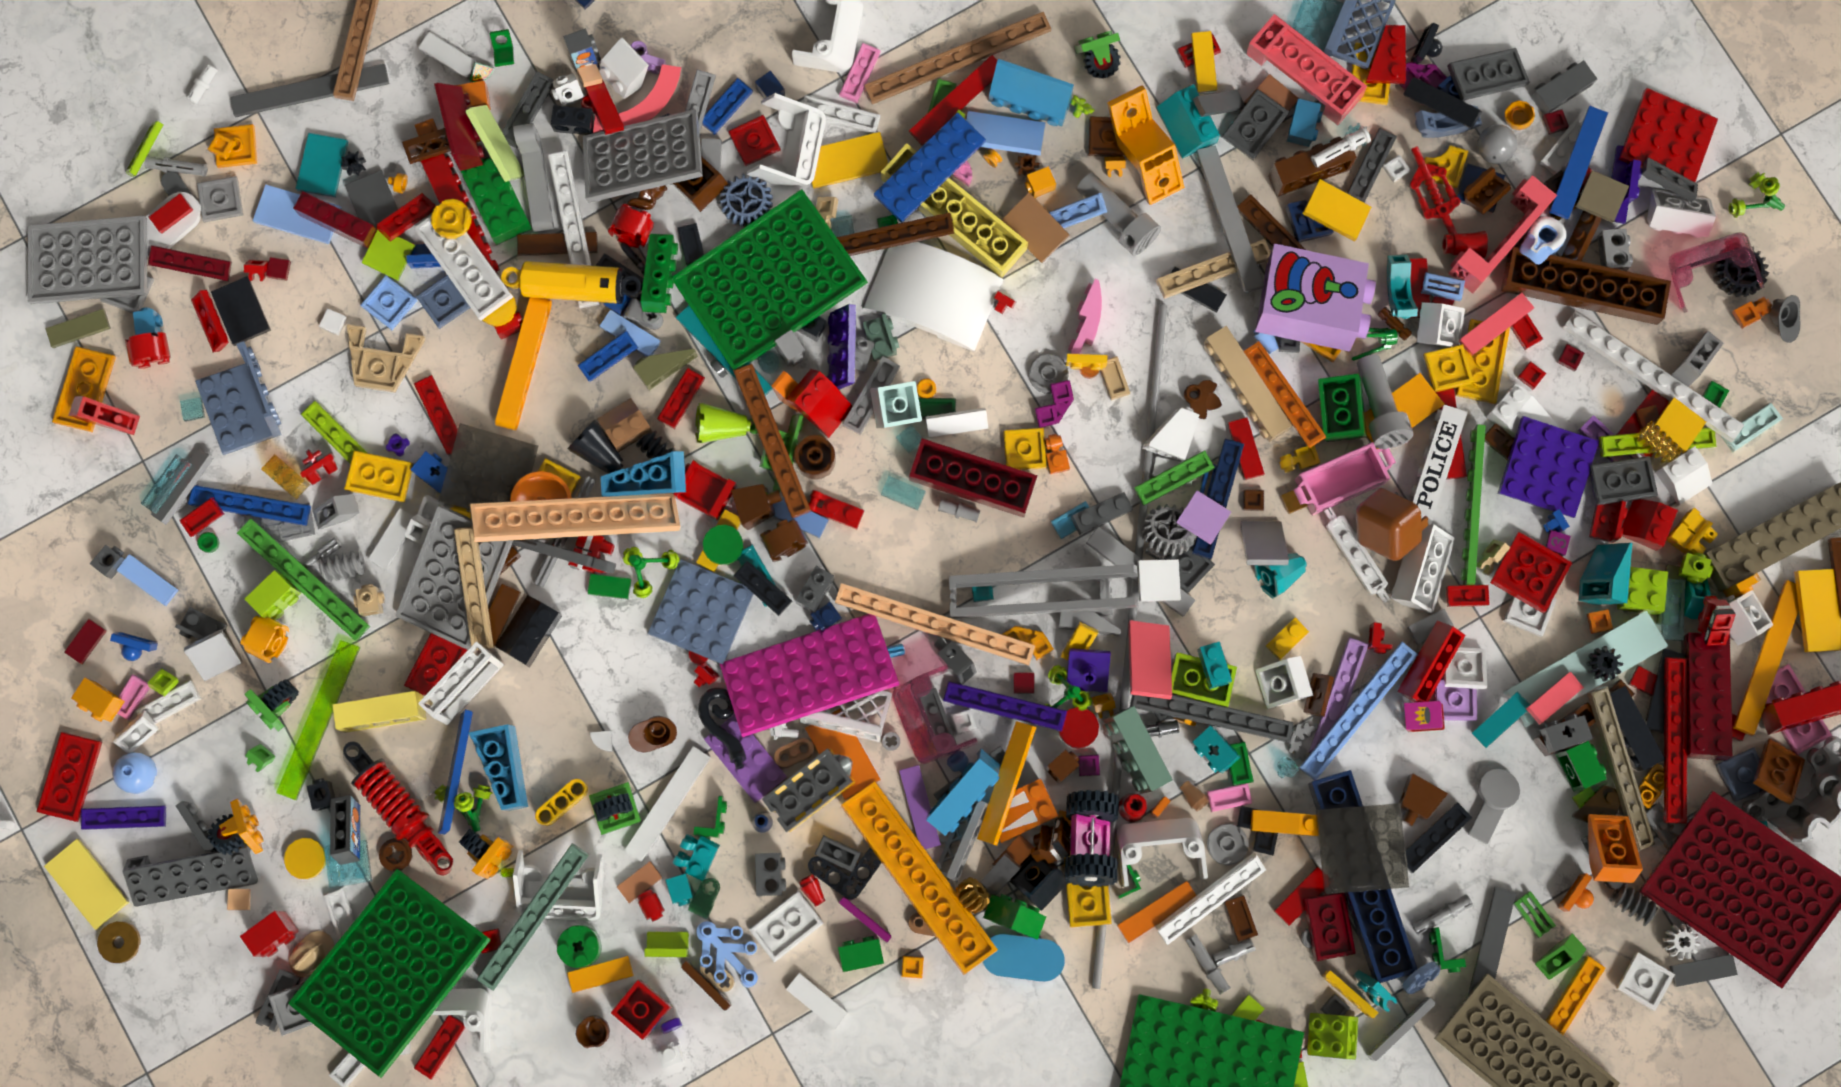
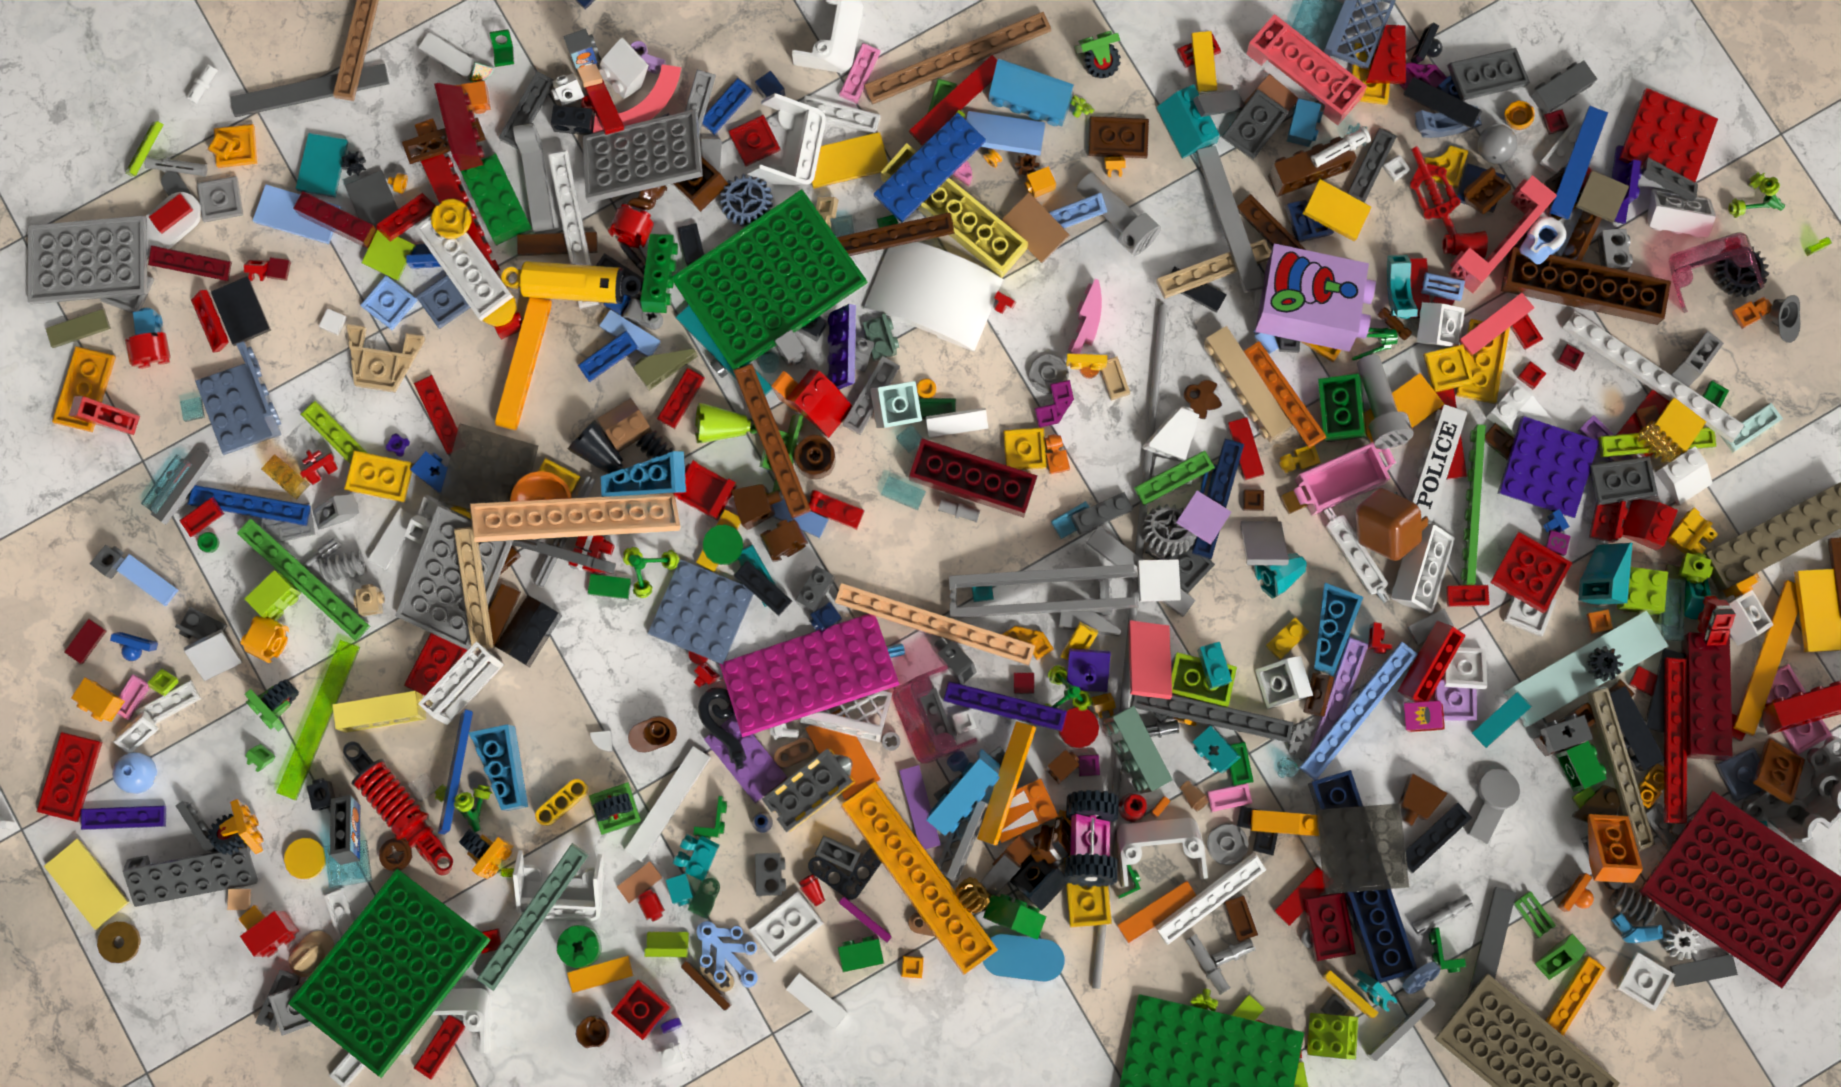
(251, 917): none -> light orange tile
(495, 143): yellowish green tile -> none
(1145, 145): light orange bracket -> none
(1336, 621): none -> dark azure wedge
(1493, 553): tan plate -> none
(1554, 698): coral tile -> none
(1636, 934): none -> dark azure arm
(1823, 243): none -> clear neon green tile

